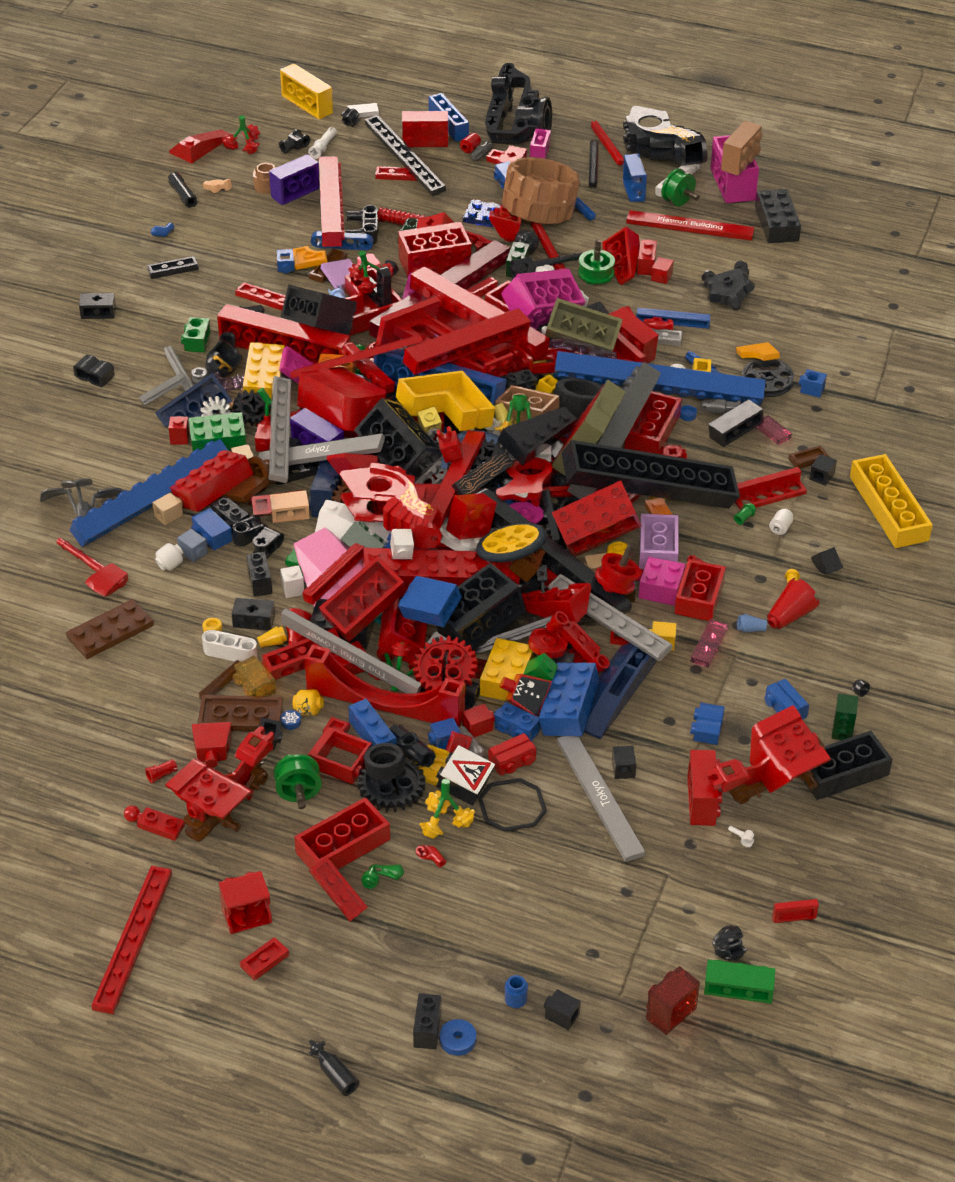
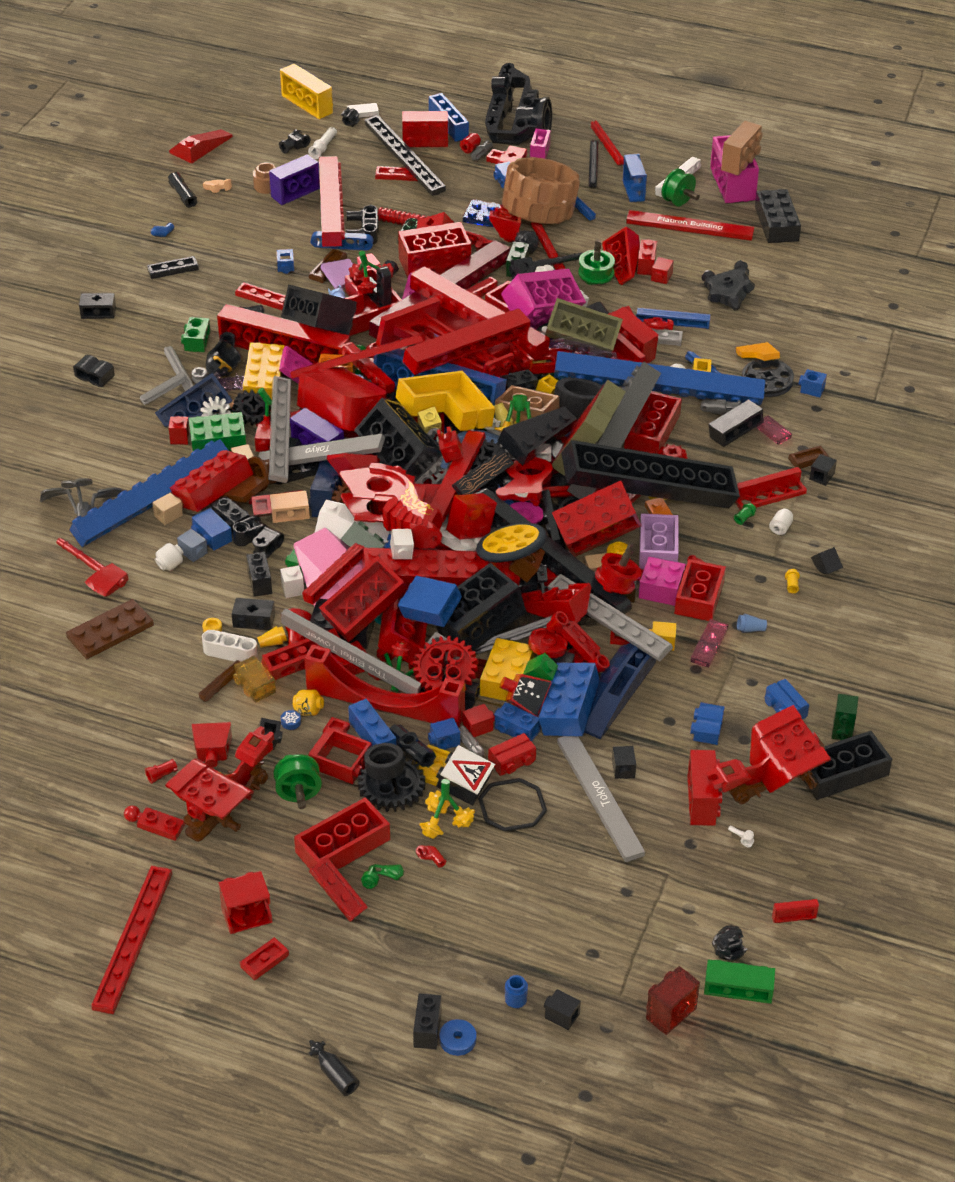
(241, 711): reddish brown plate -> none
(250, 133): red plant -> none
(306, 258): light orange tile -> none
(458, 739): red tile -> none
(664, 141): black animal -> none
(688, 413): blue tile -> none
(793, 603): red cone -> none
(861, 687): black hinge -> none
(890, 501): yellow brick -> none

